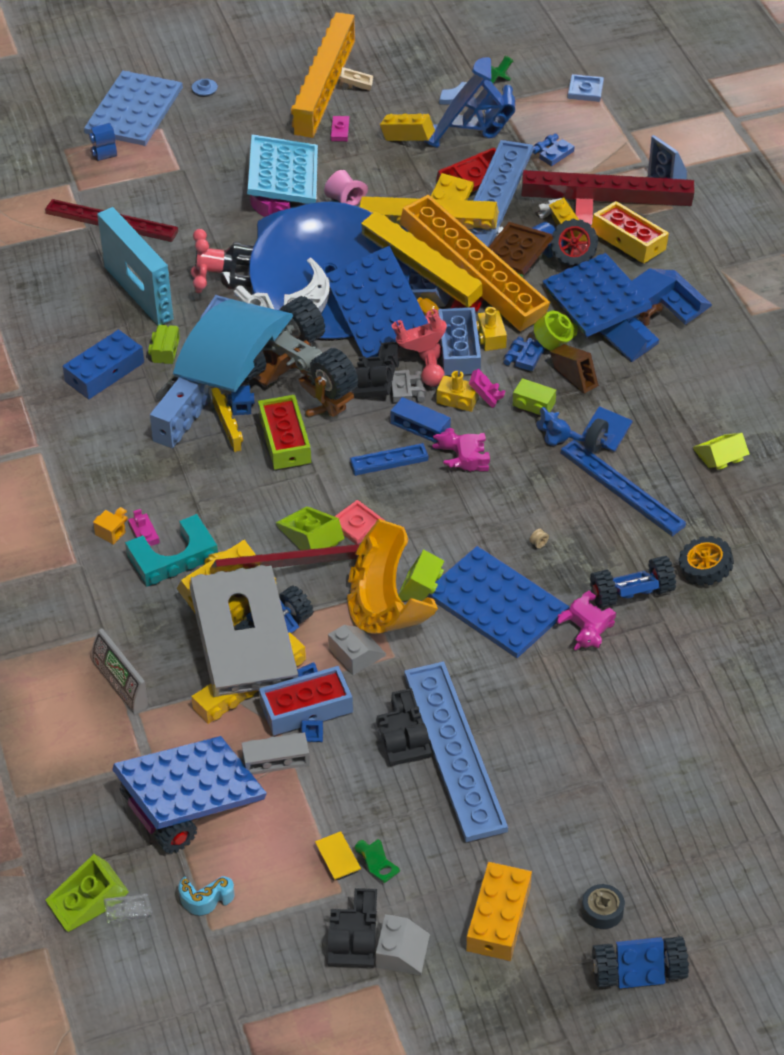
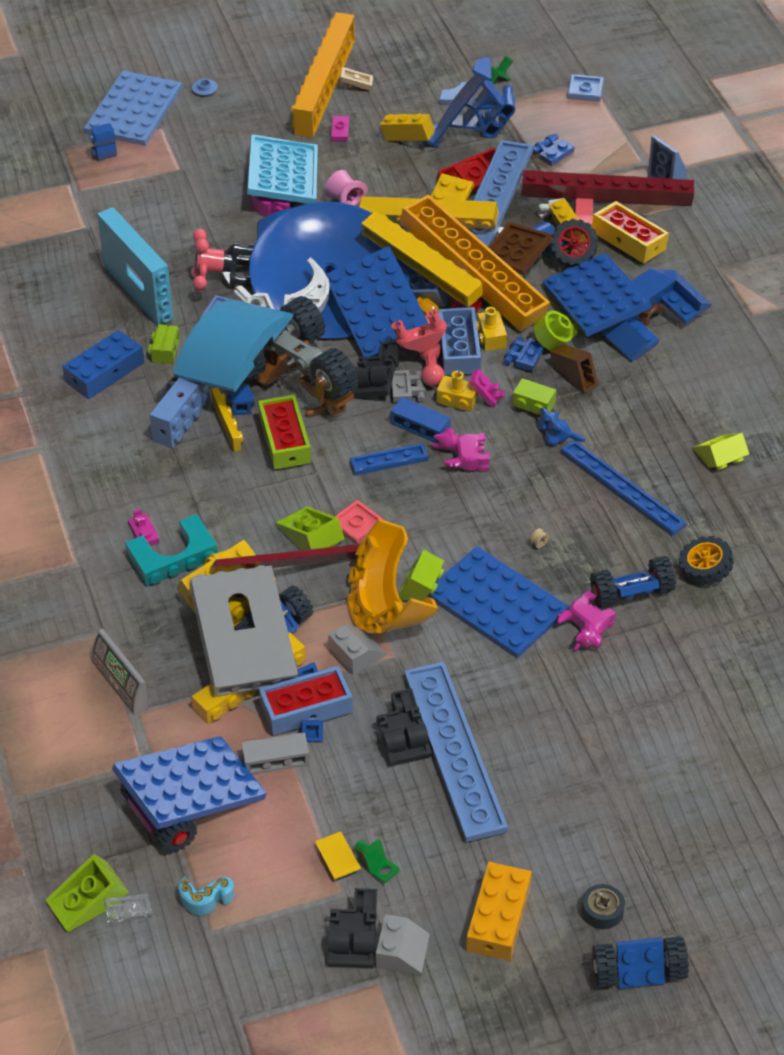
(89, 215): dark red tile -> none
(110, 525): light orange brick -> none
(605, 430): blue plate -> none

